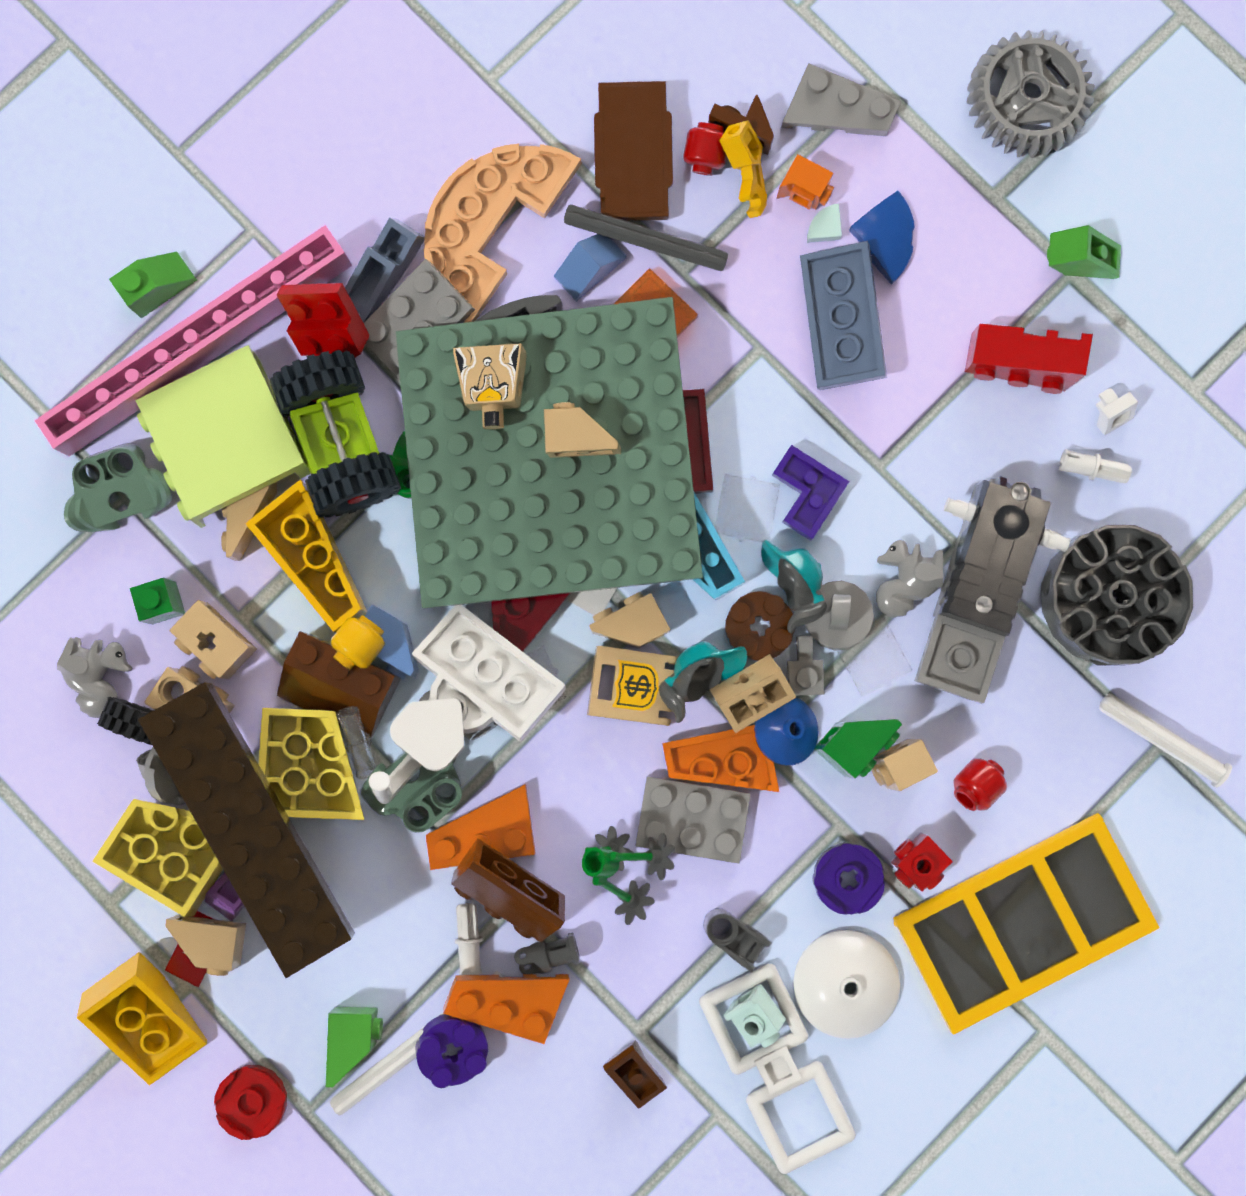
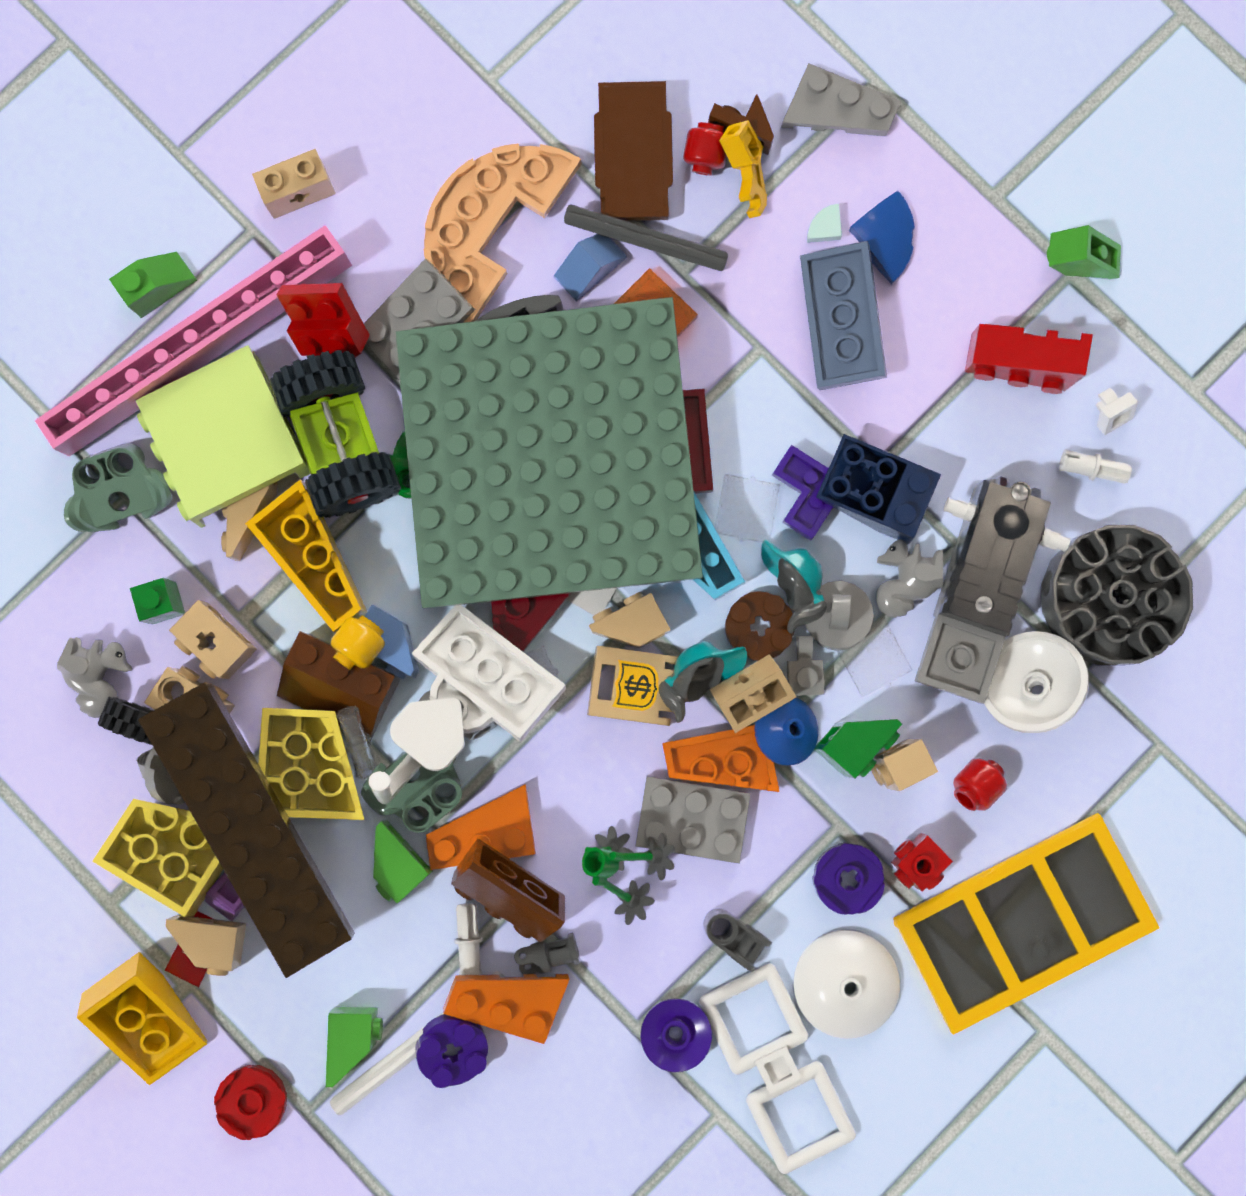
(293, 183): none -> tan brick
(382, 266): sand blue slope -> none
(396, 864): none -> bright green slope
(491, 379): tan torso -> none
(575, 434): tan slope -> none
(634, 1075): reddish brown slope -> none
(678, 1053): none -> dark purple dish
(756, 1017): light aqua brick -> none
(806, 183): orange window -> none
(878, 488): none -> dark blue slope
(1025, 64): light grey gear -> none
(1034, 661): none -> white dish
(1165, 740): white axle -> none

